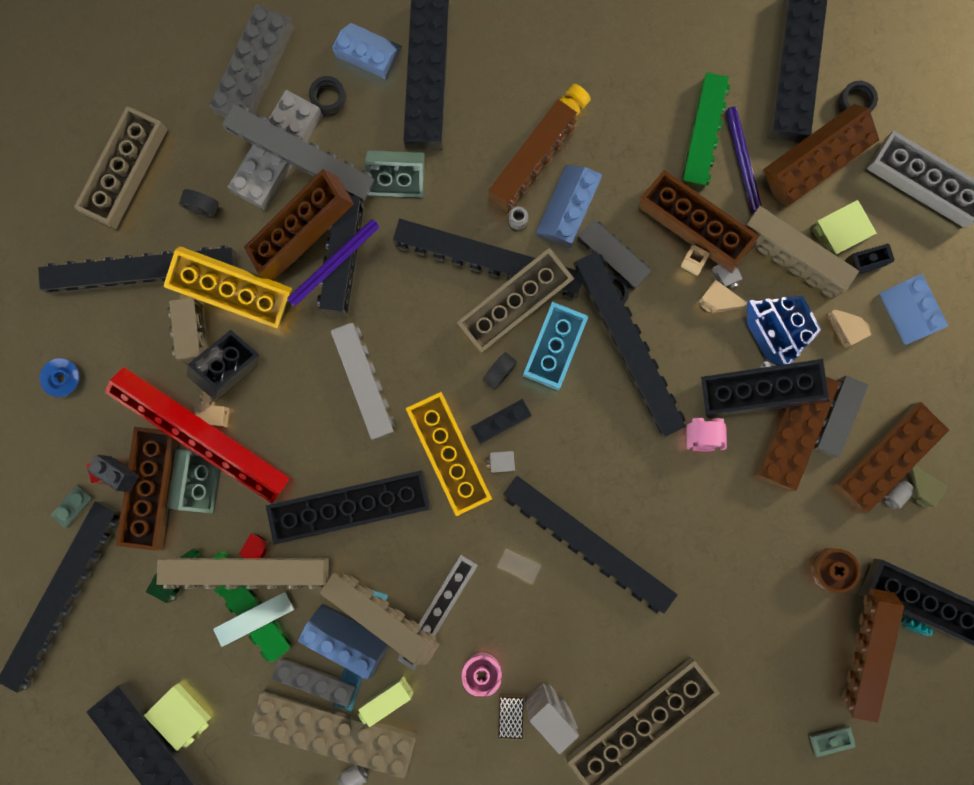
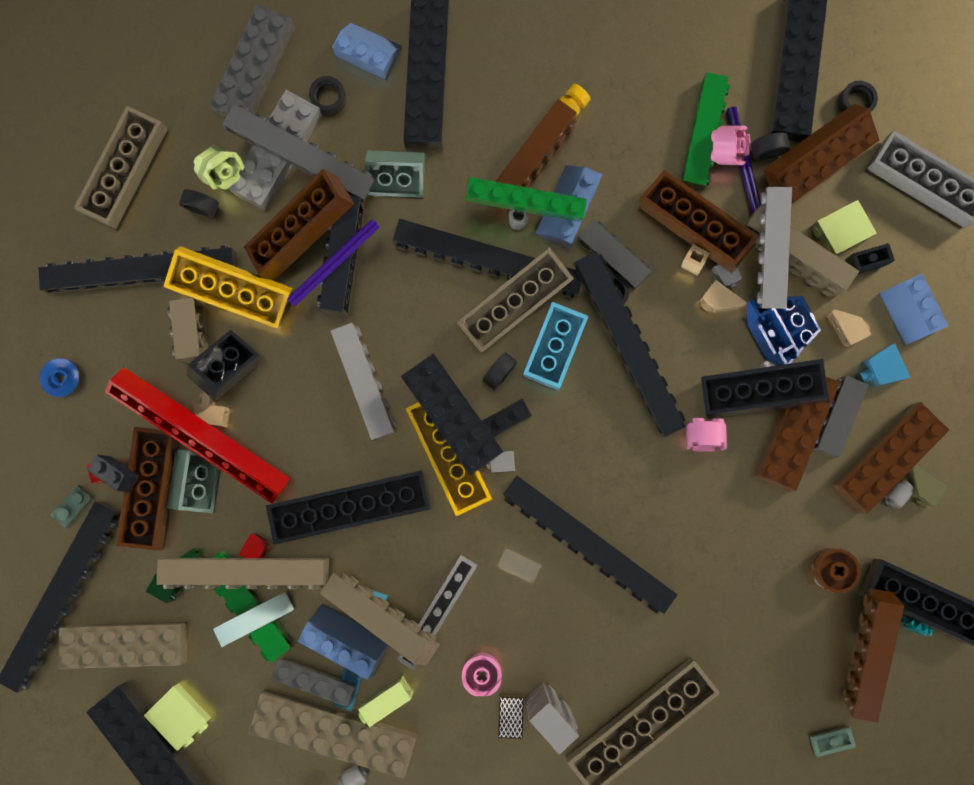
(122, 645): none -> dark tan brick
(218, 167): none -> yellowish green brick
(452, 414): none -> black brick
(525, 199): none -> green brick
(730, 145): none -> bright pink brick
(770, 146): none -> black tyre
(775, 247): none -> light grey brick
(884, 367): none -> dark azure torso

